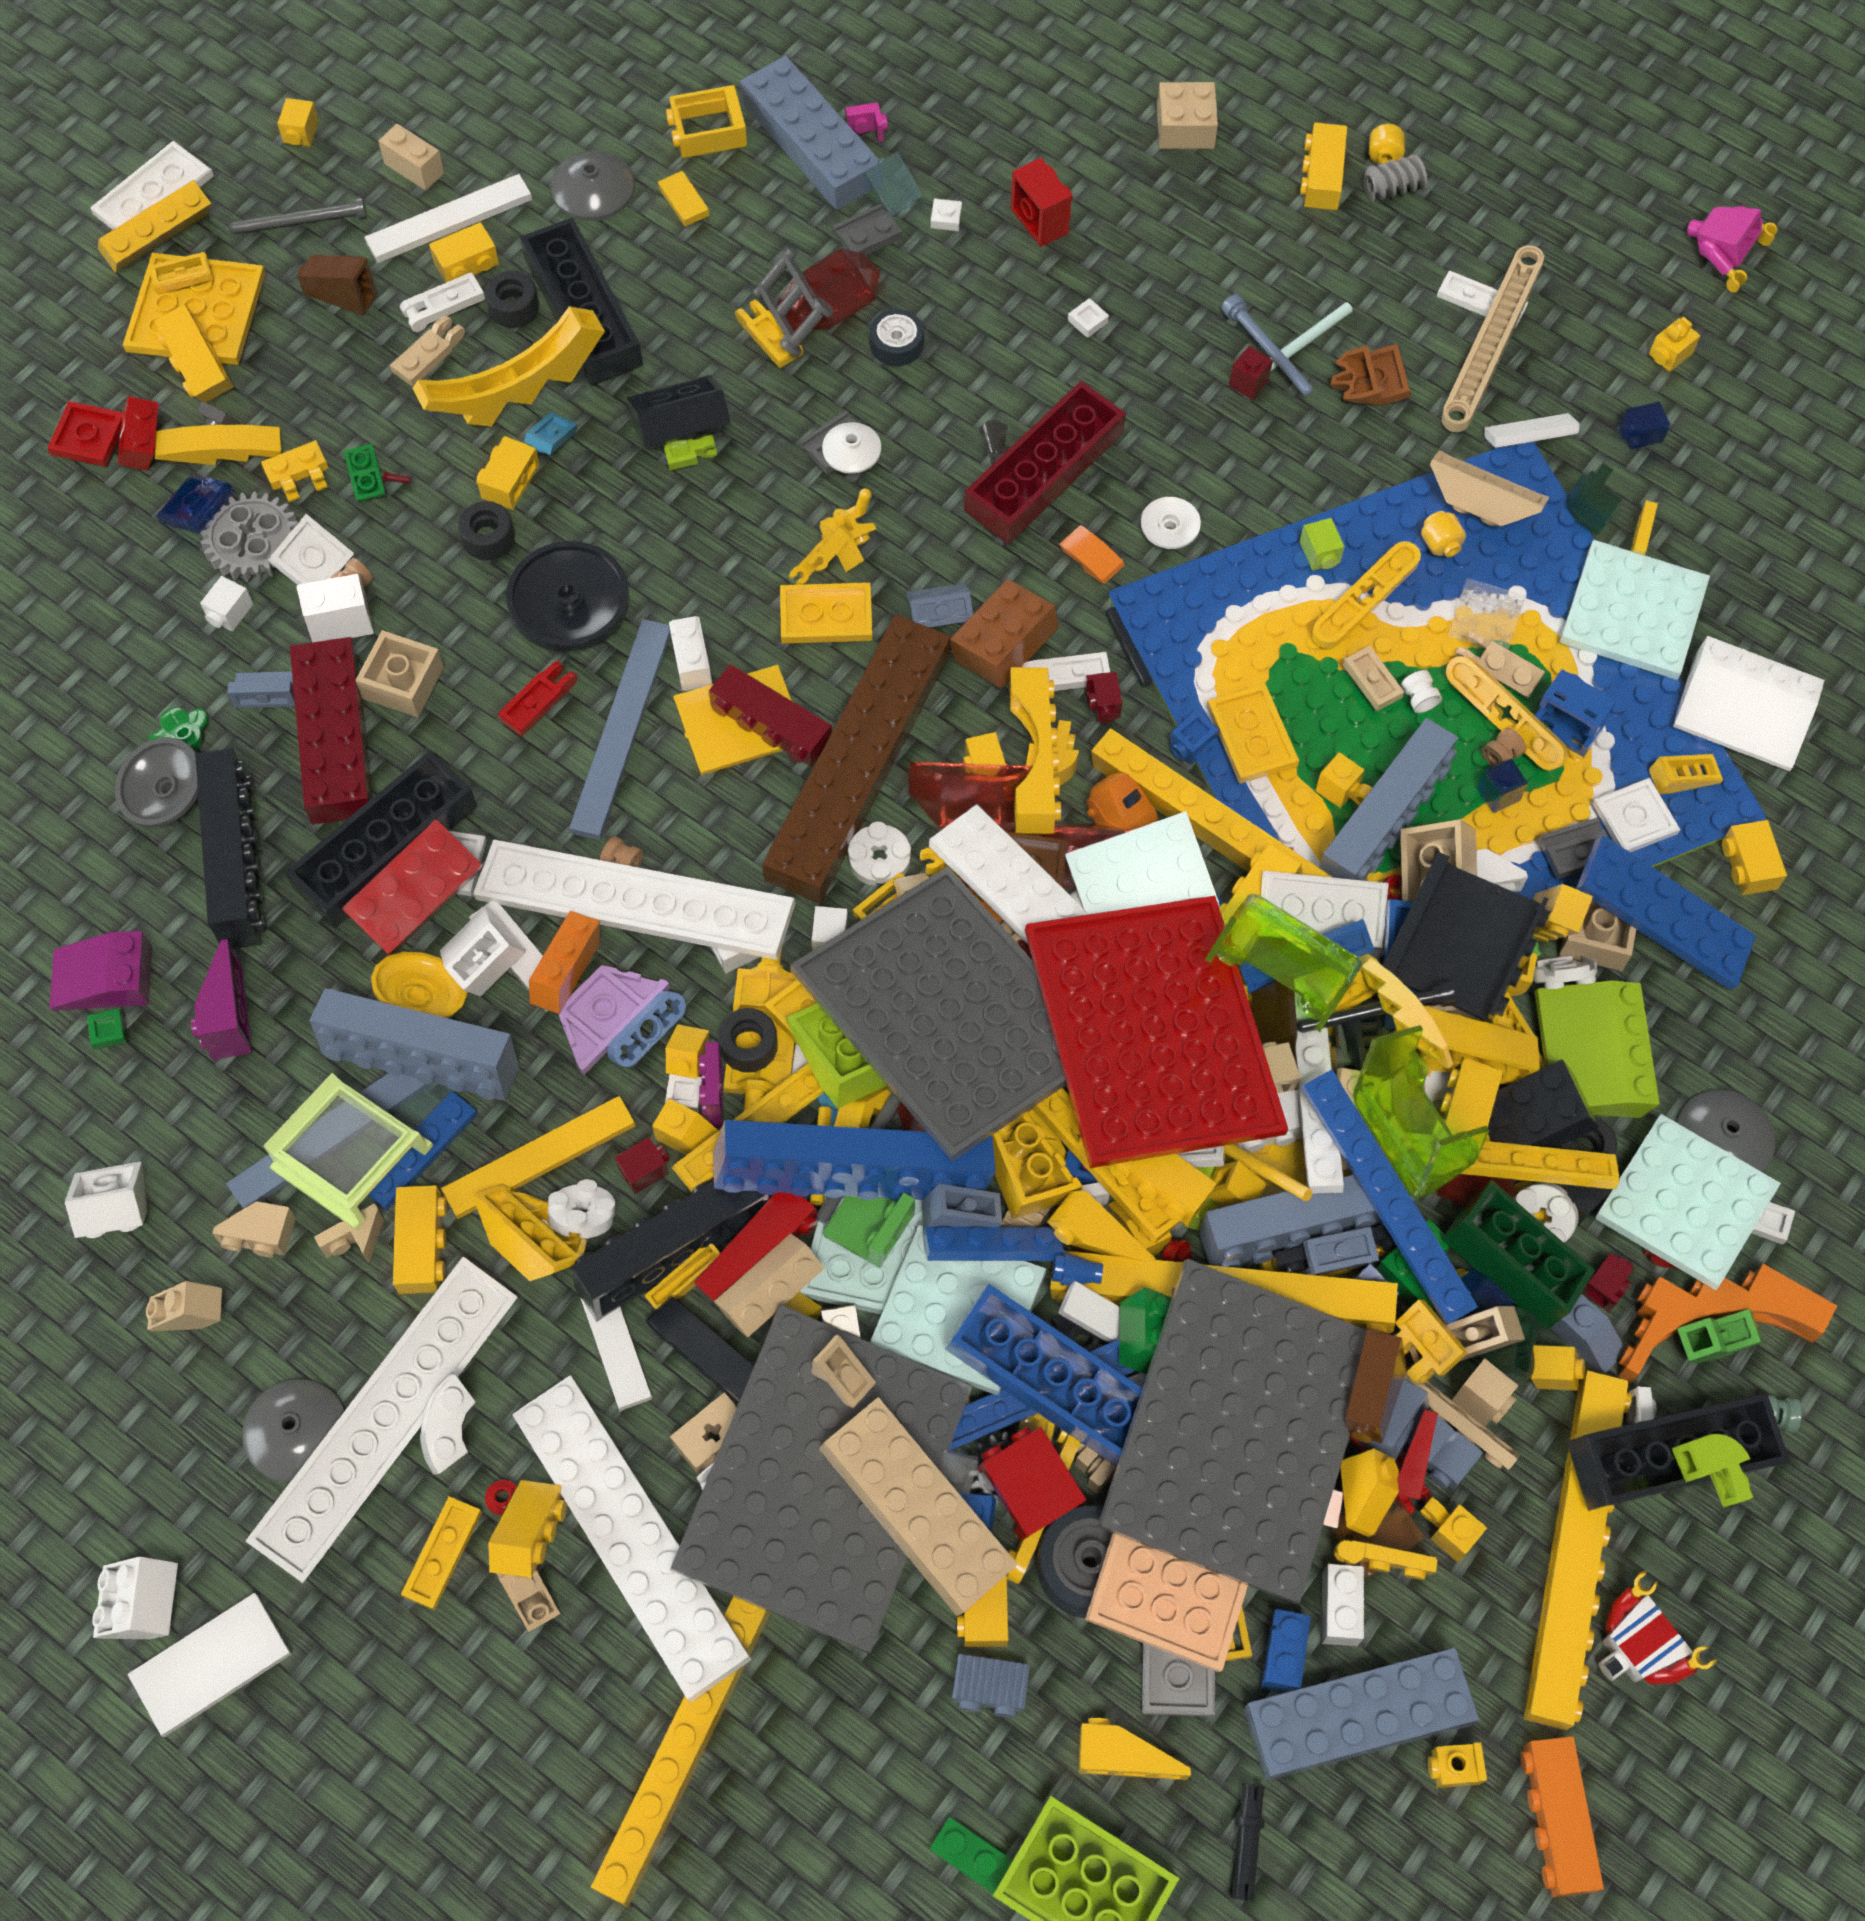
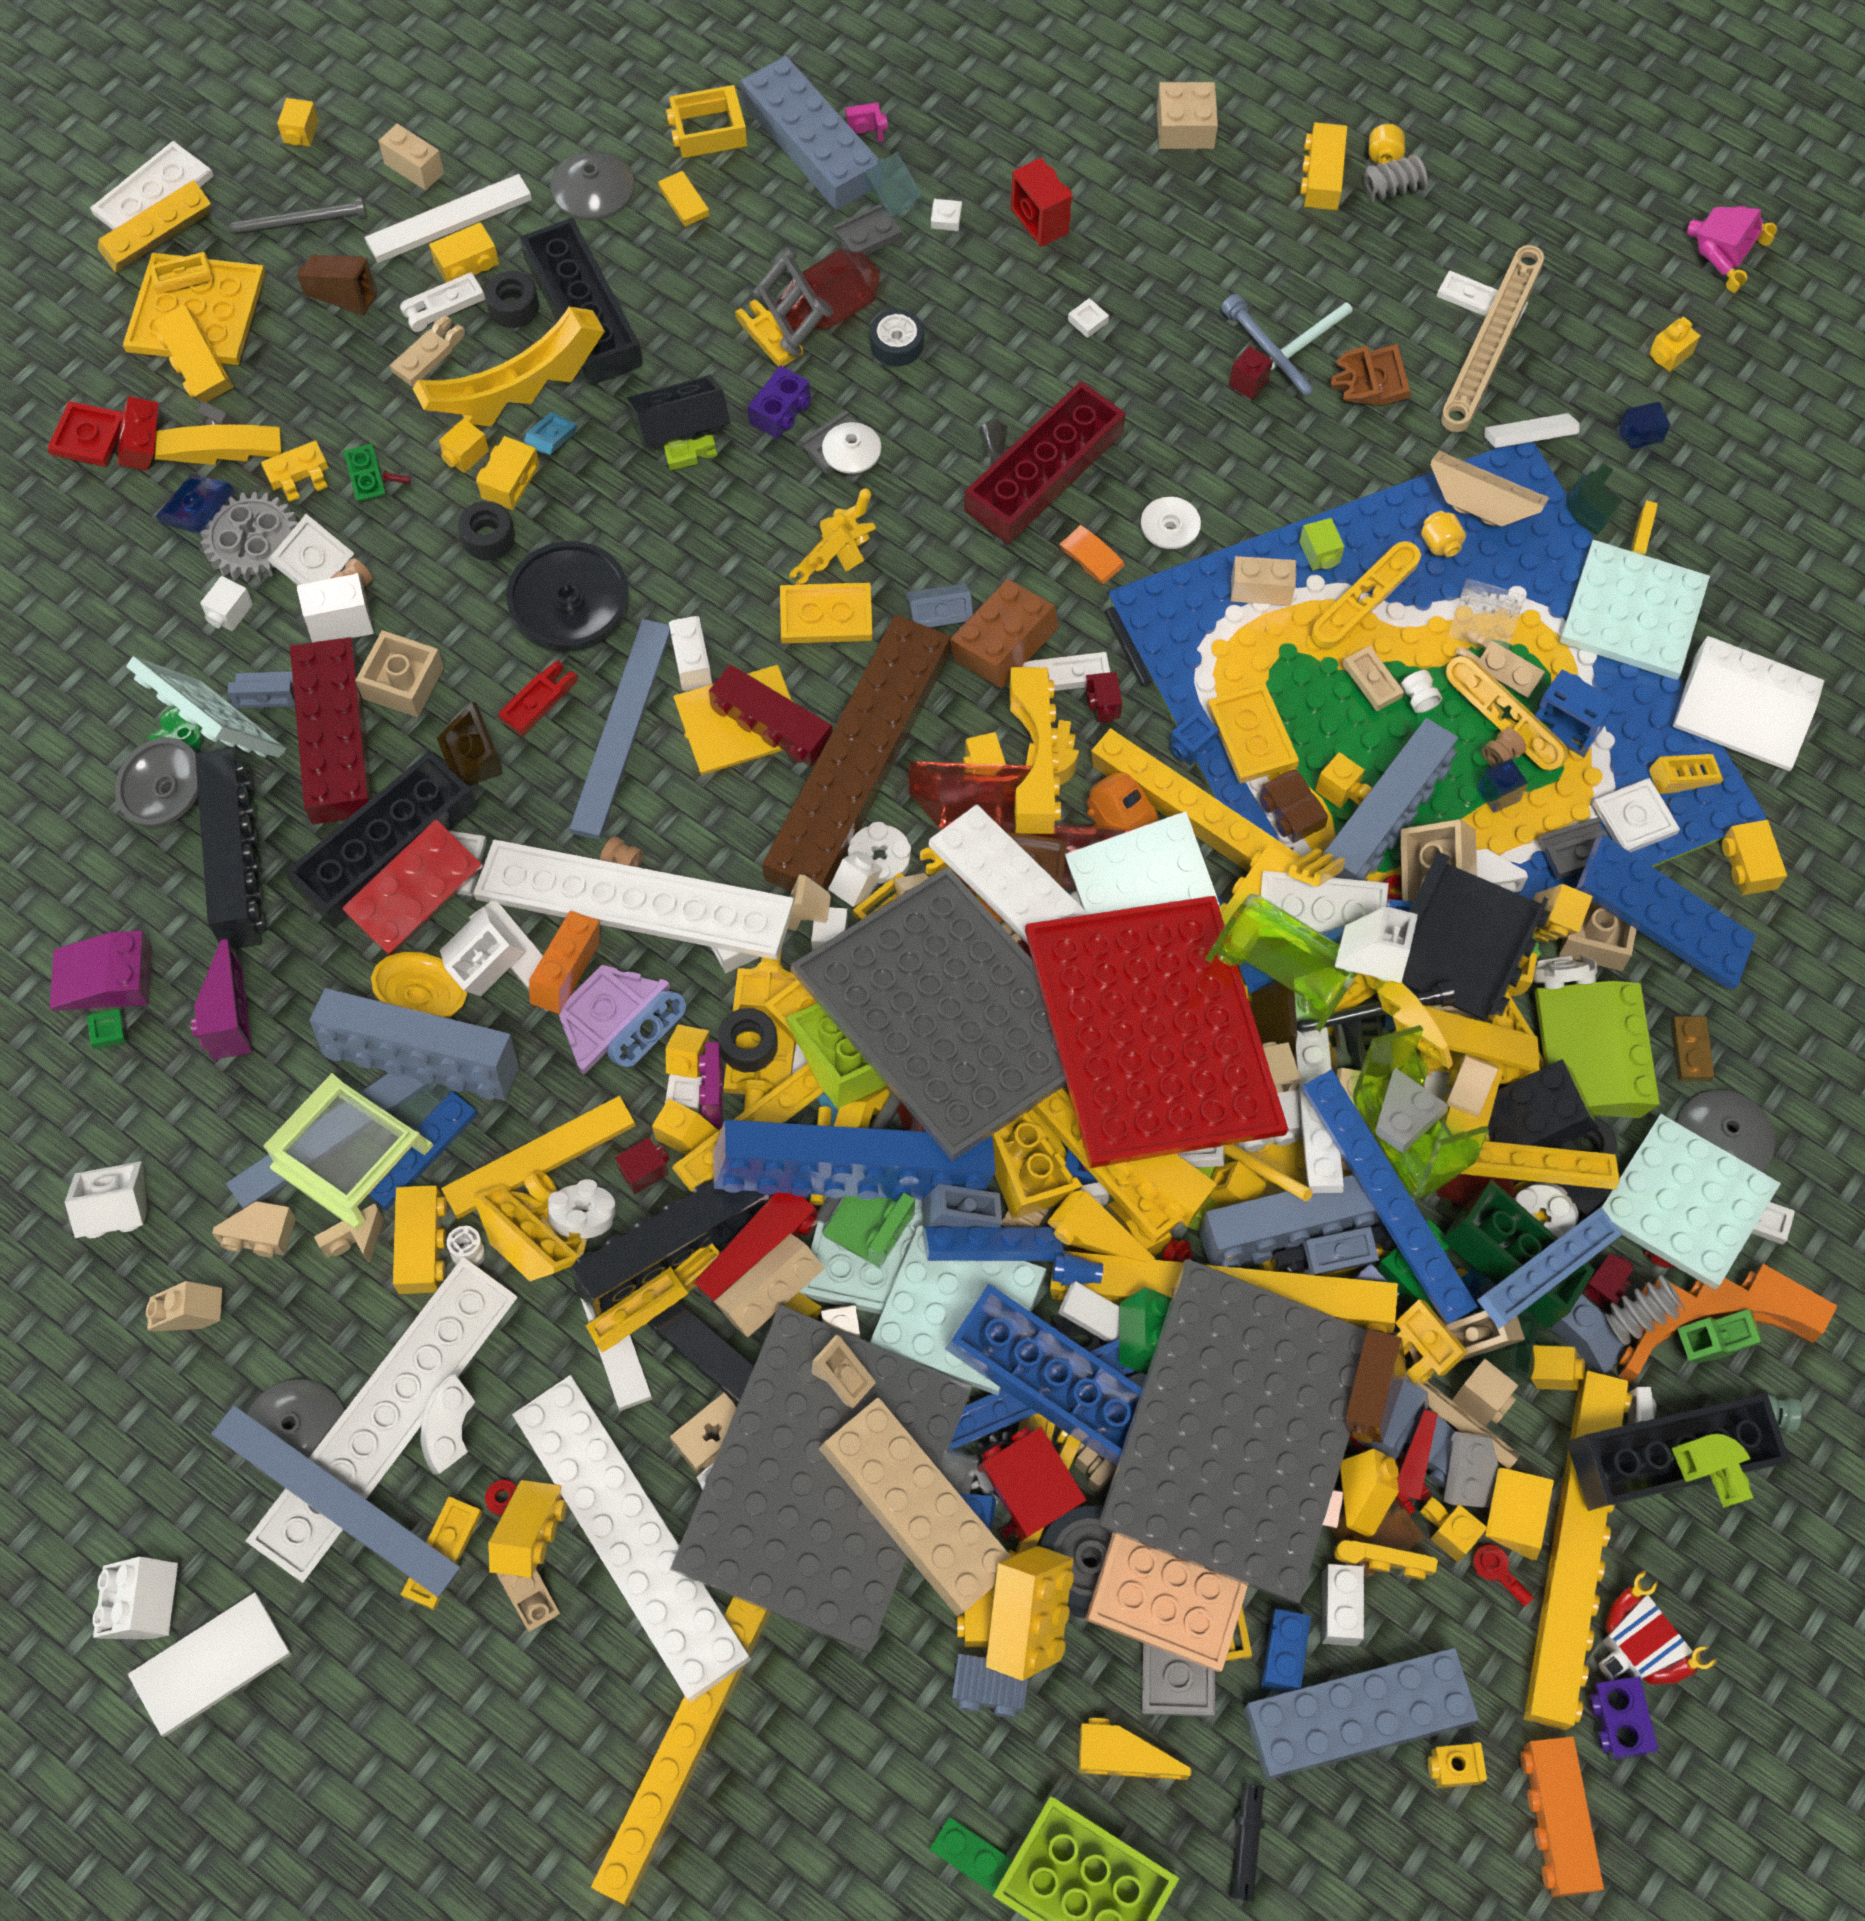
(206, 708): none -> light aqua plate
(336, 1501): none -> sand blue tile
(463, 446): none -> yellow brick
(469, 747): none -> dark brown slope
(472, 1249): none -> white wheel
(540, 1185): none -> yellow tile
(636, 1309): none -> yellow plate
(775, 399): none -> dark purple brick
(810, 902): none -> tan slope
(855, 878): none -> white brick
(1005, 1533): none -> dark red piece
(1029, 1612): none -> yellow brick
(1263, 580): none -> tan brick
(1293, 806): none -> reddish brown brick
(1312, 863): none -> yellow tile
(1378, 944): none -> white slope
(1407, 1112): none -> light grey wing
(1471, 1471): none -> light grey wing
(1472, 1085): none -> tan slope
(1492, 1565): none -> red plate
(1519, 1511): none -> yellow slope
(1549, 1267): none -> medium blue plate
(1633, 1718): none -> dark purple brick
(1644, 1311): none -> light grey piece
(1692, 1048): none -> pearl gold plate

